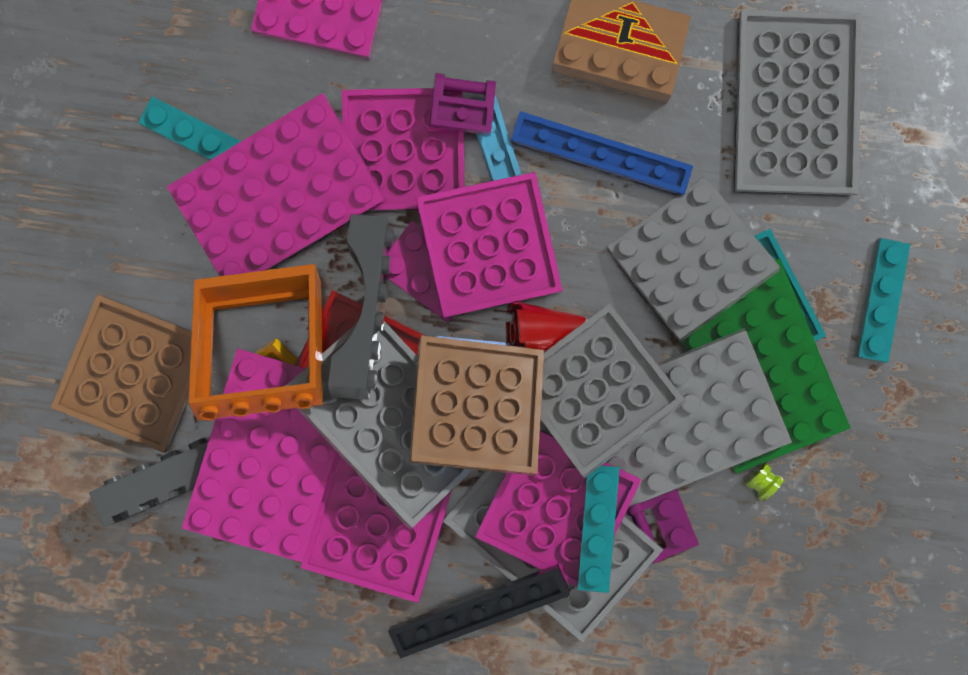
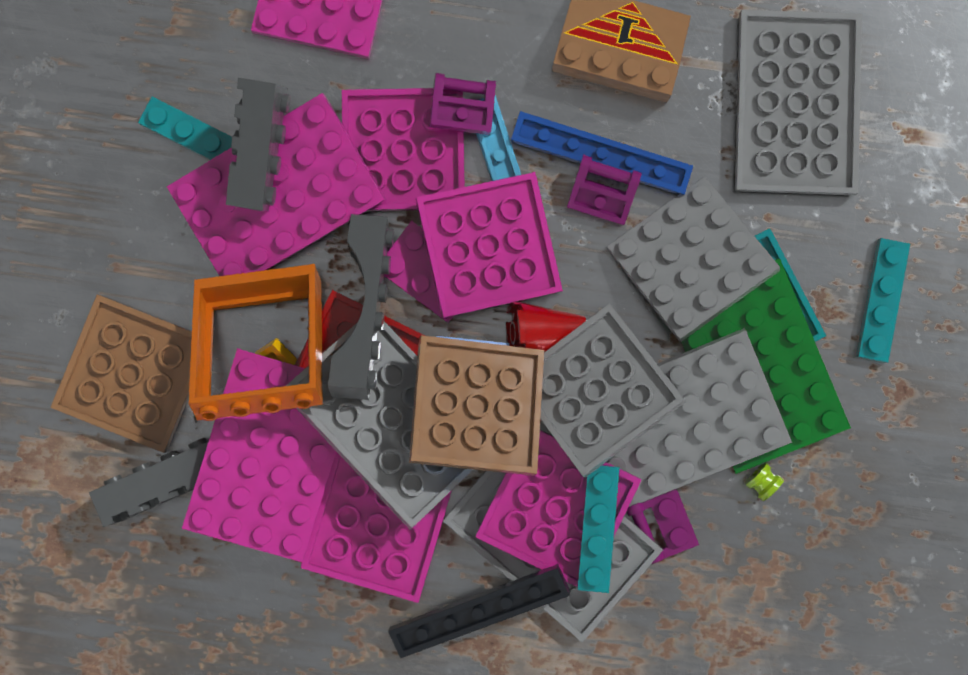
(257, 144): none -> dark grey wedge
(601, 199): none -> magenta plate

